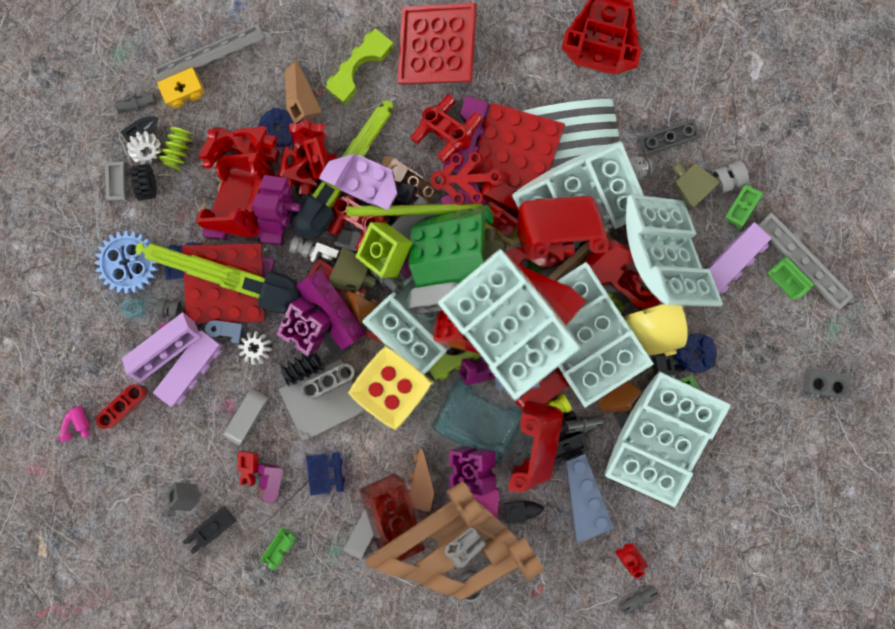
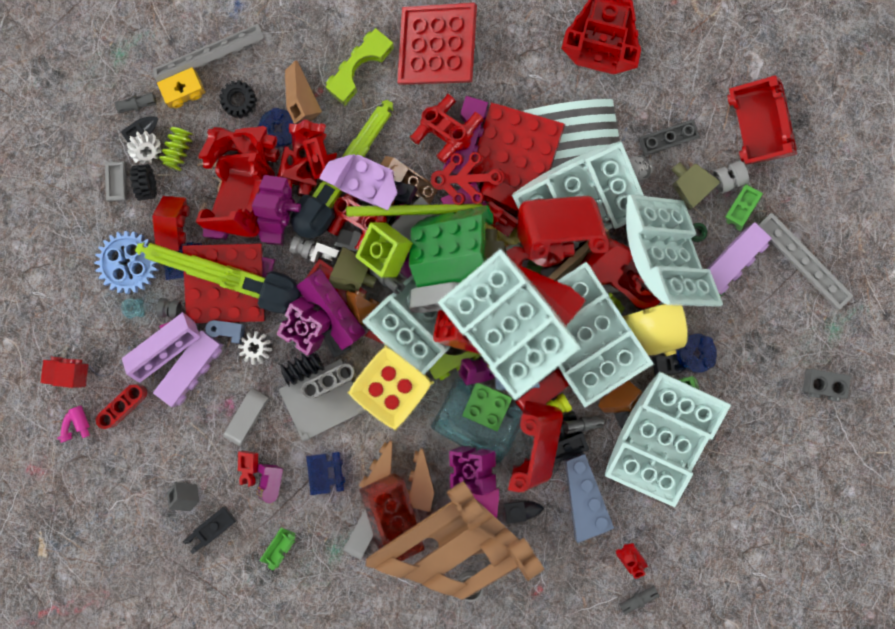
(64, 372): none -> red brick
(169, 222): none -> red brick
(229, 91): none -> black tyre
(382, 467): none -> medium nougat slope
(466, 546): light grey piece -> none
(487, 406): none -> bright green hinge
(703, 232): none -> dark green plate
(763, 120): none -> red windscreen
(790, 278): bright green hinge -> none

